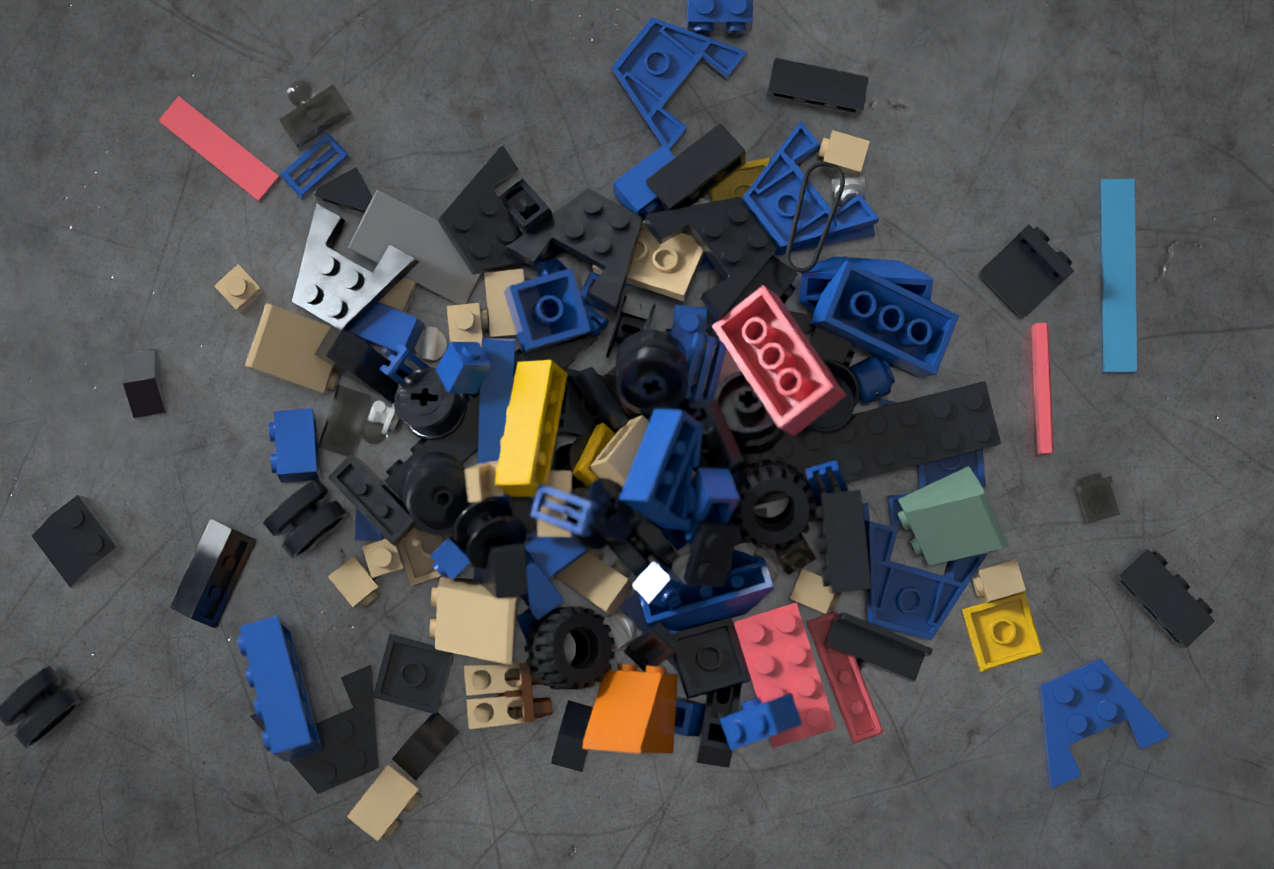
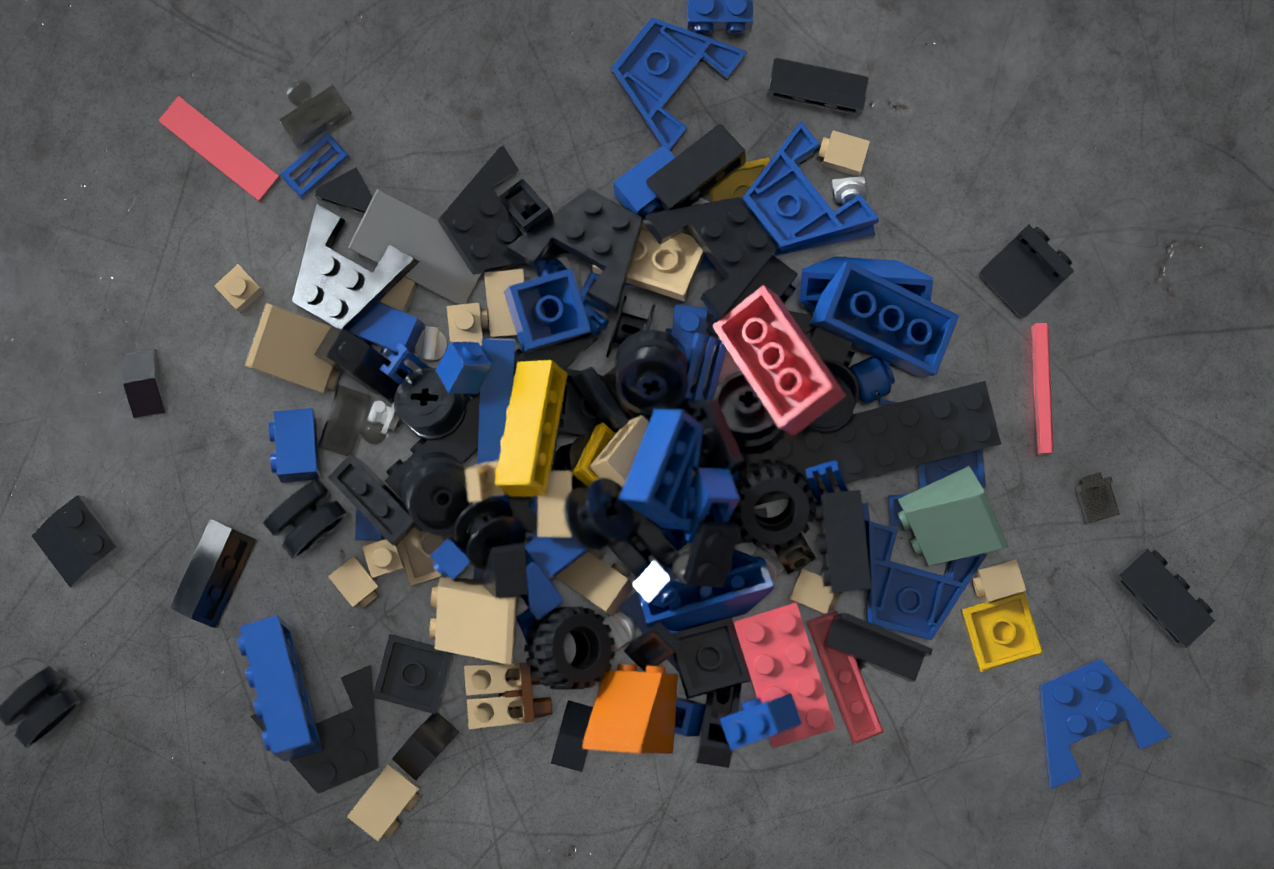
(584, 516): tile -> none
(828, 223): black piece -> none
(1118, 276): dark azure tile -> none

